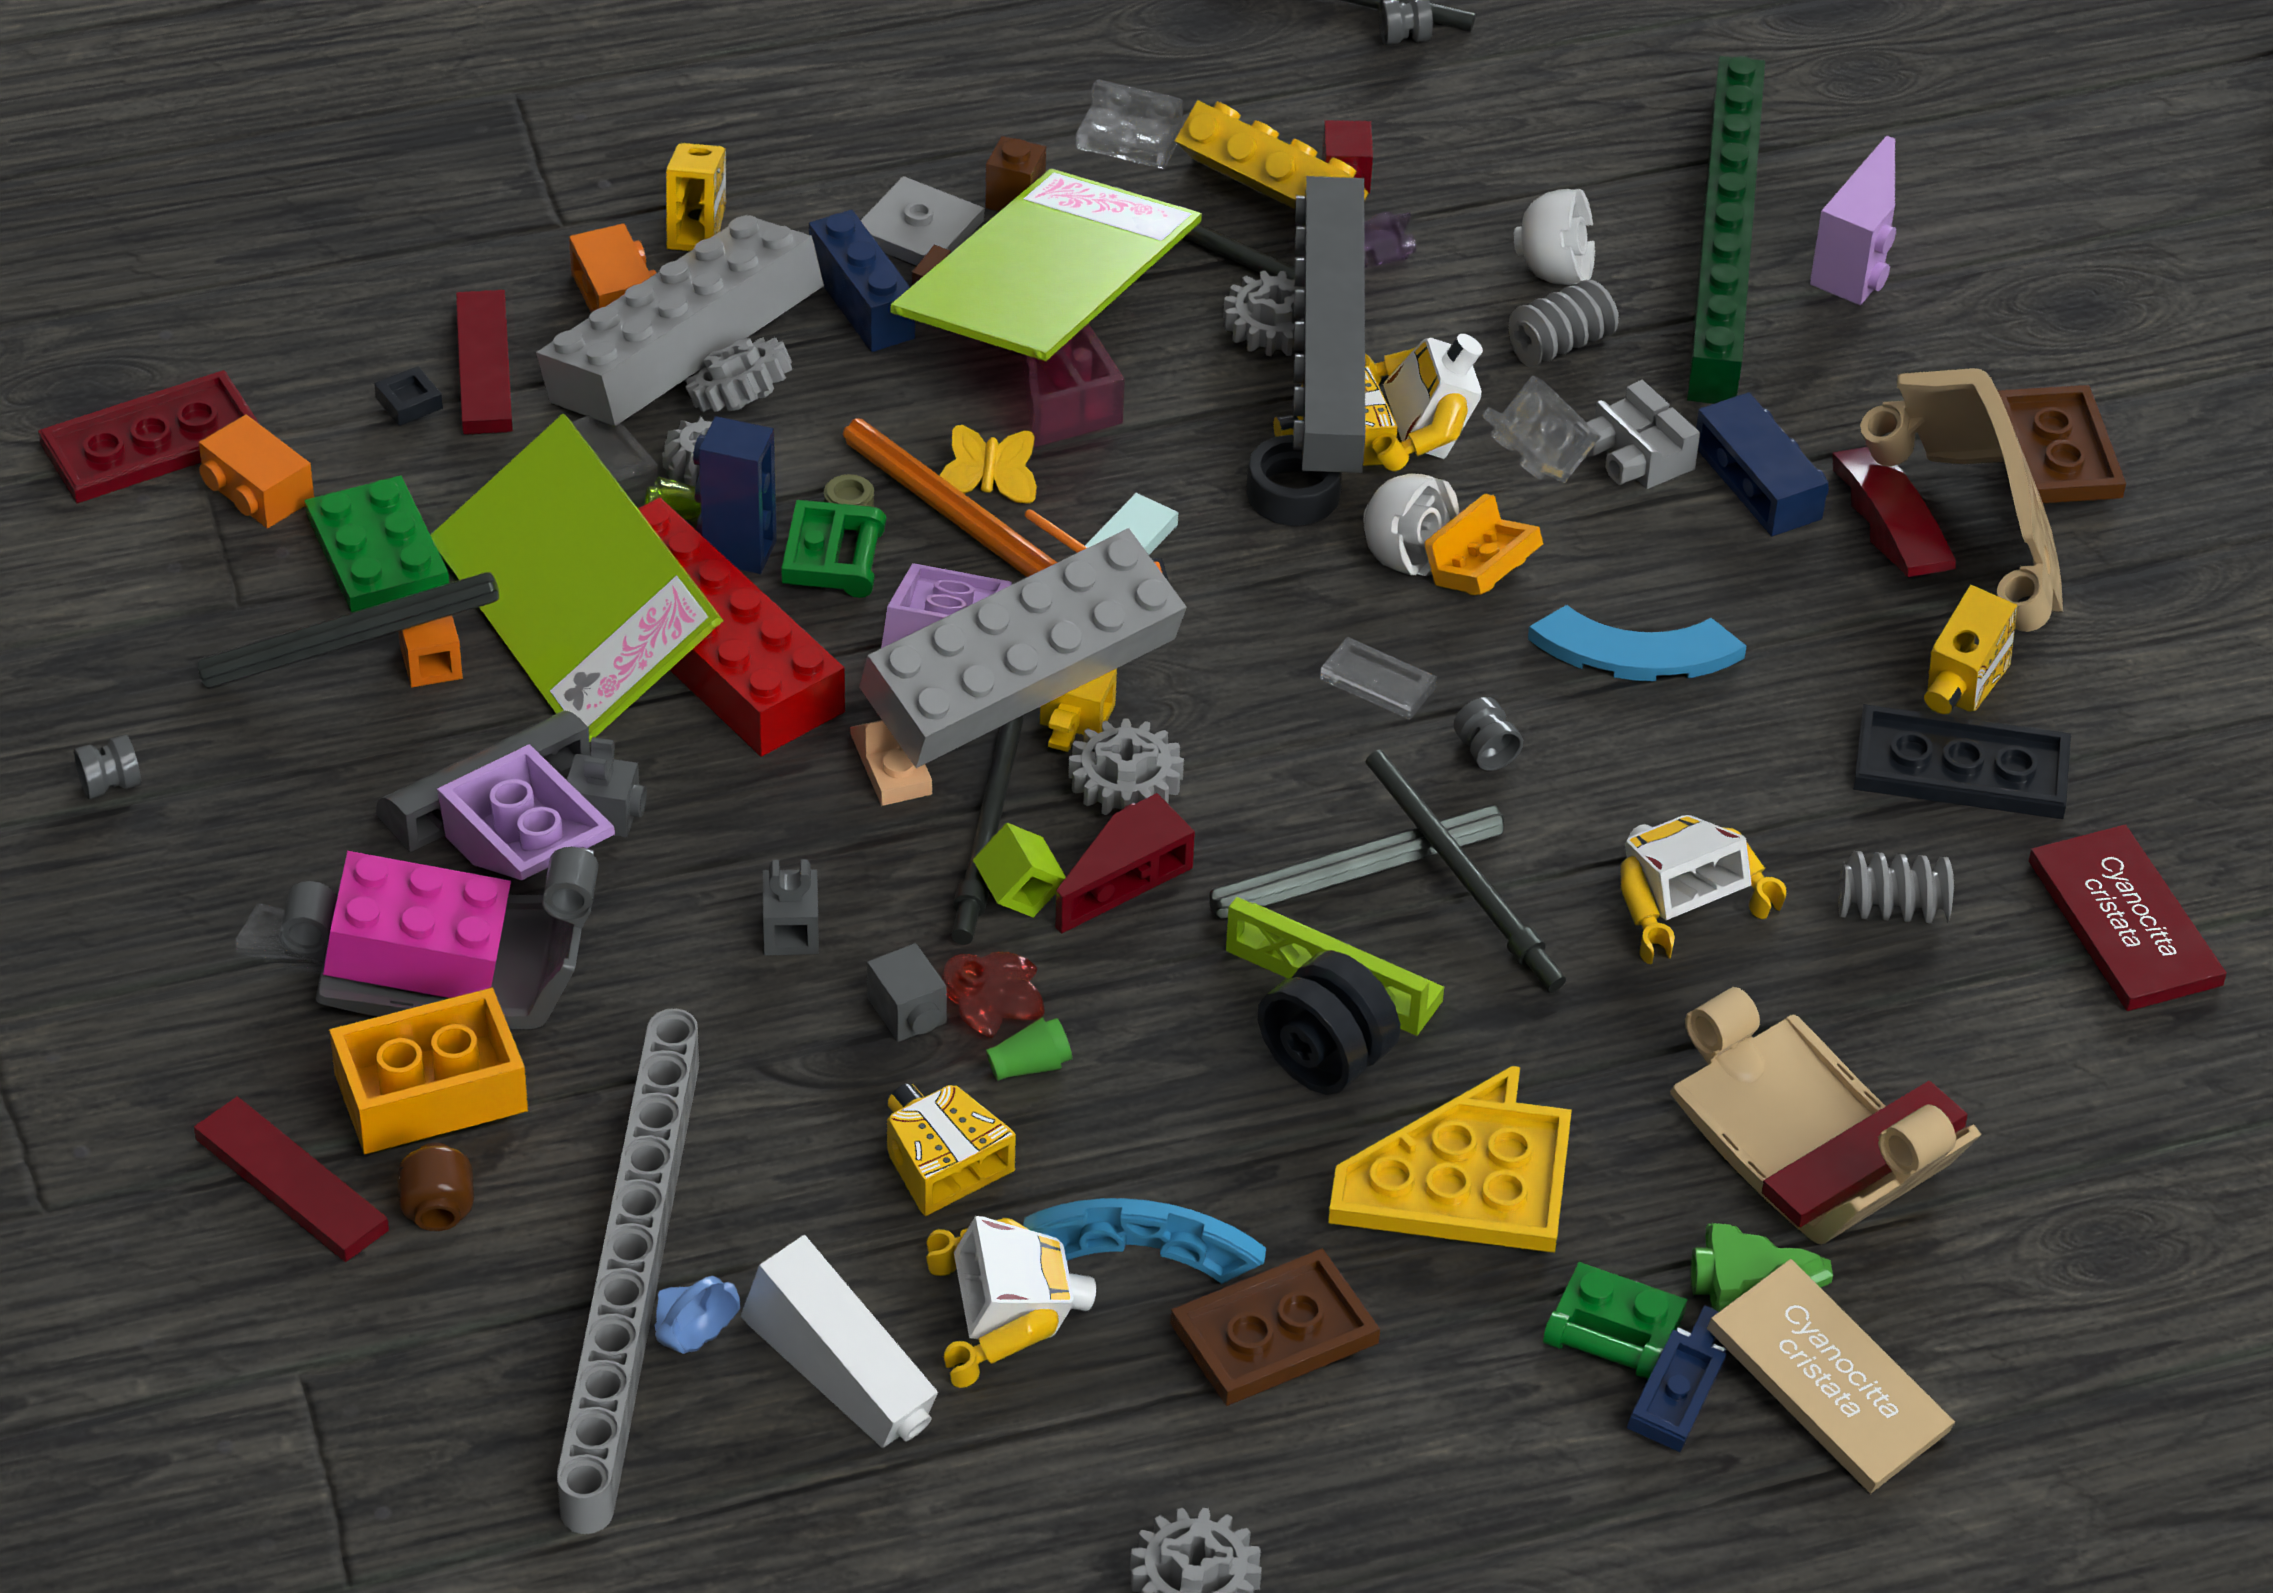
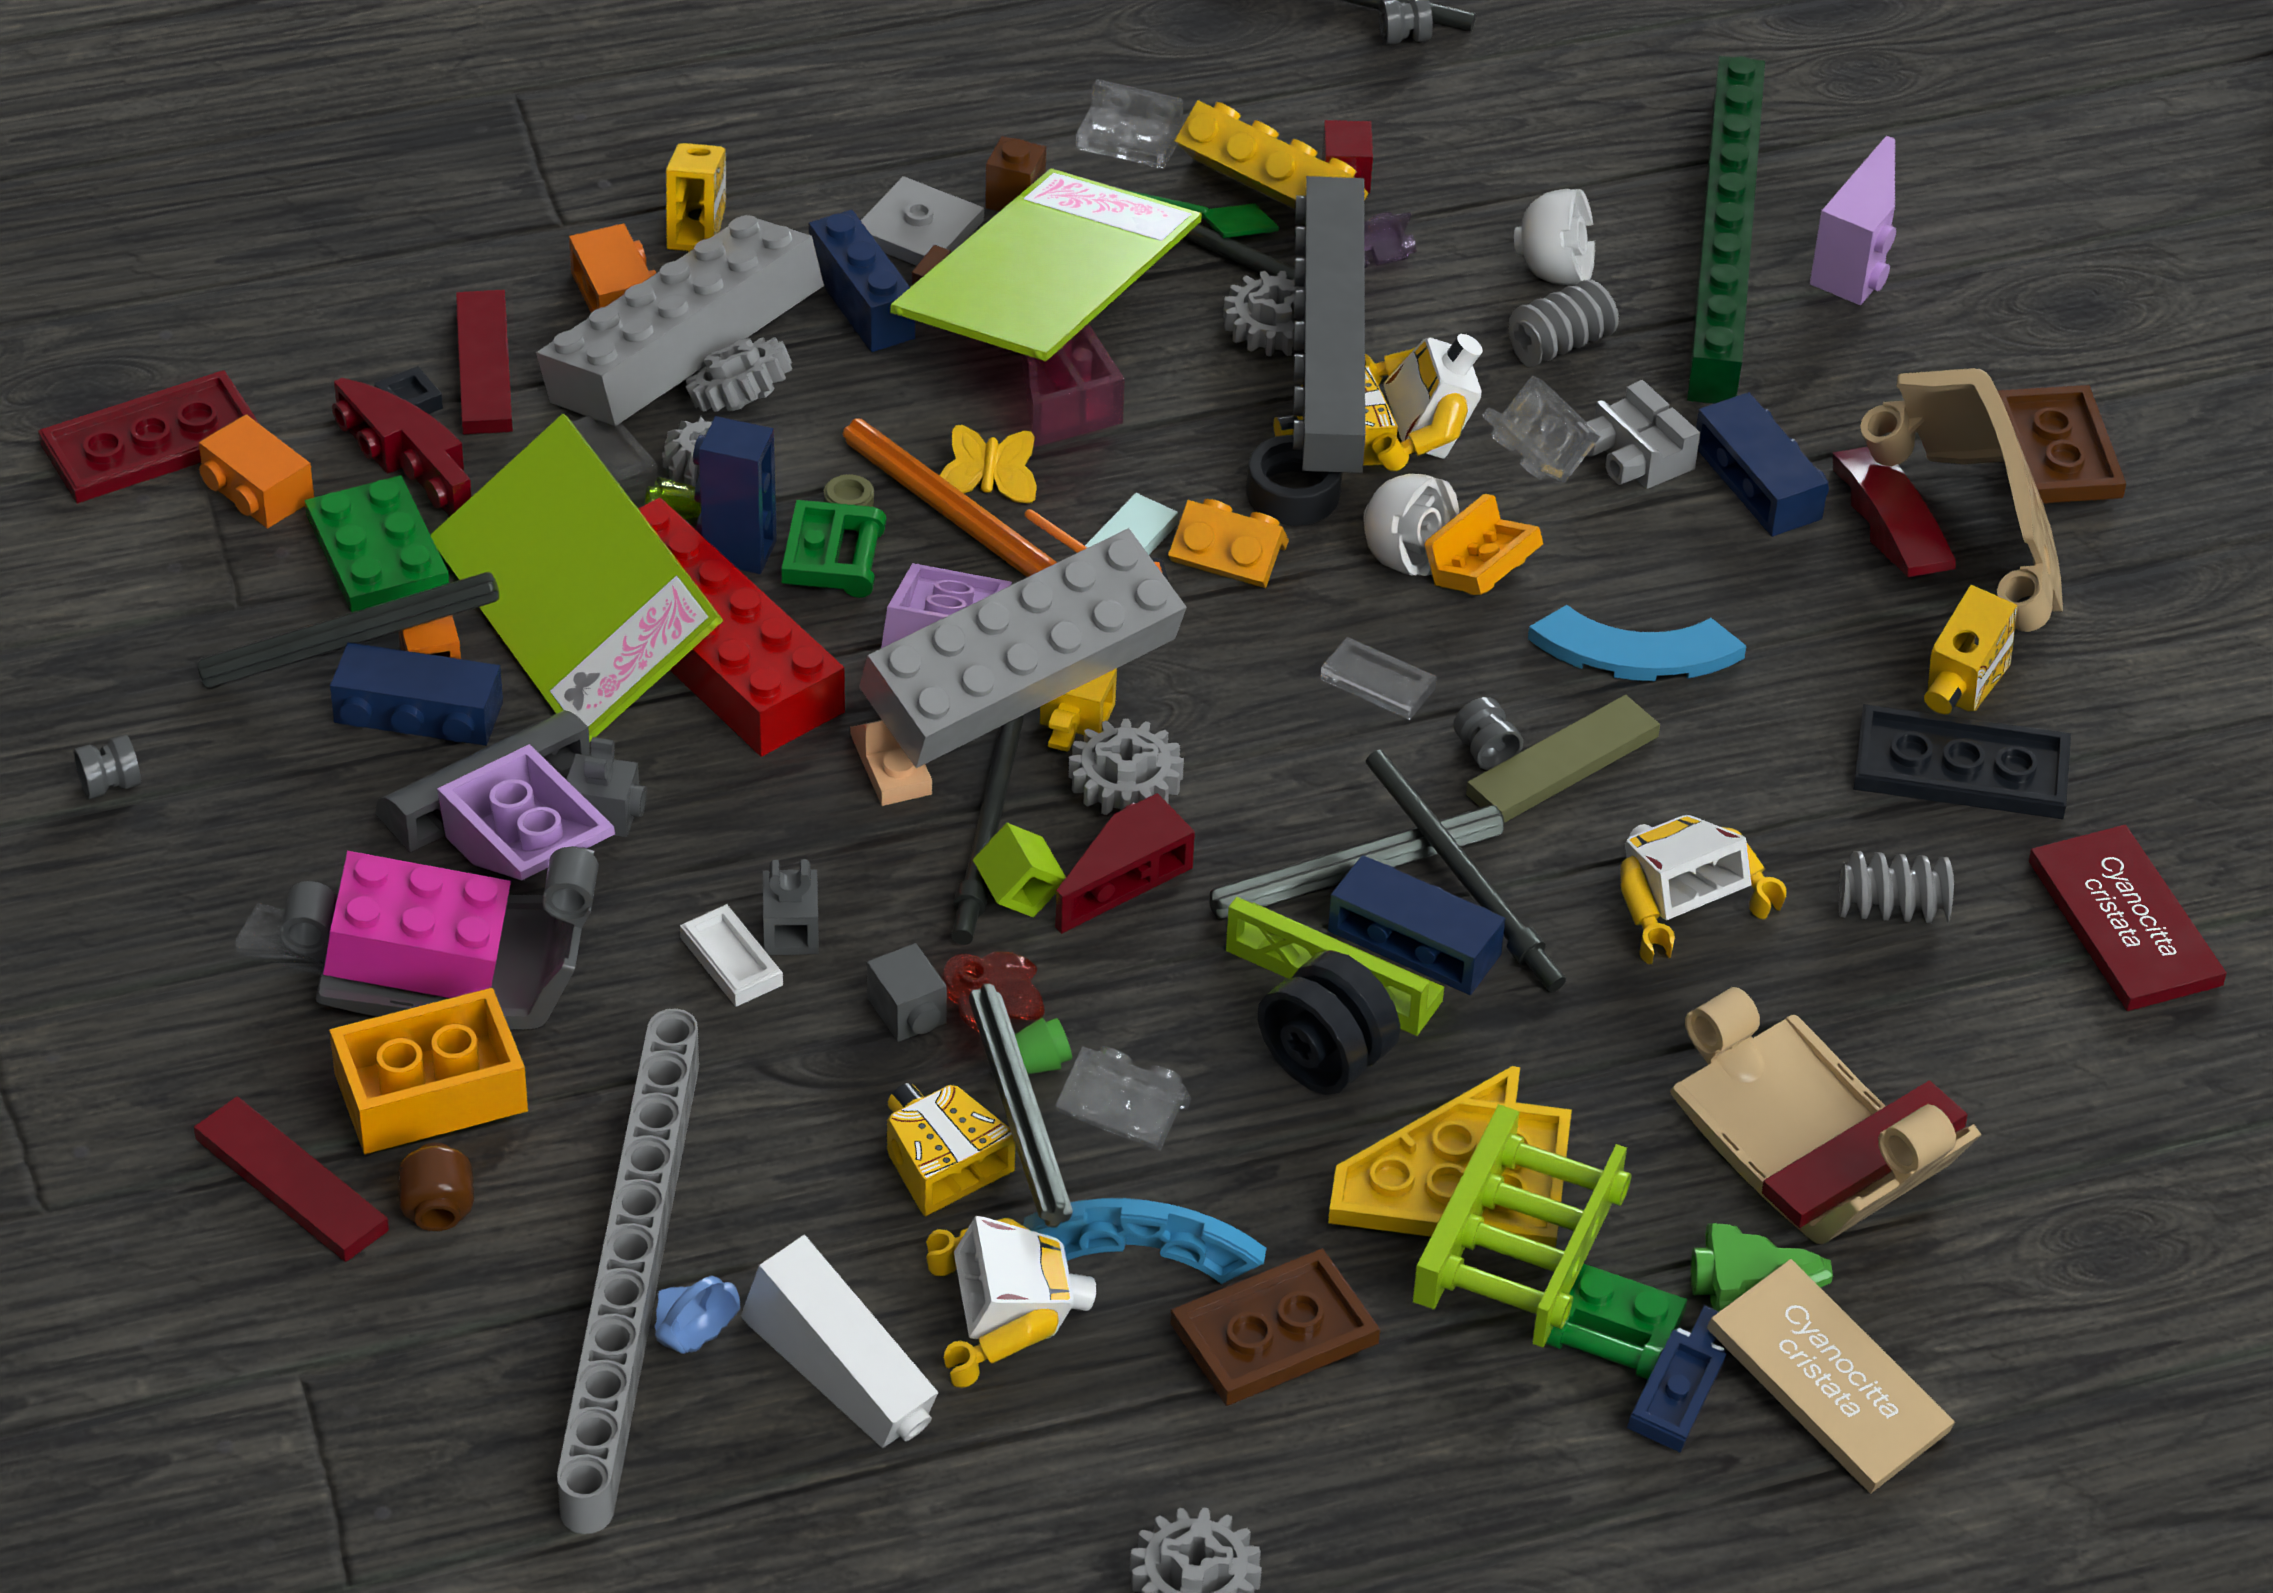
(405, 438): none -> dark red slope
(416, 693): none -> dark blue brick
(731, 955): none -> white tile
(1020, 1106): none -> pearl dark grey axle
(1123, 1097): none -> clear bracket
(1227, 542): none -> light orange bracket
(1230, 220): none -> green piece
(1416, 924): none -> dark blue brick
(1483, 1187): none -> lime fence
(1564, 758): none -> olive tile

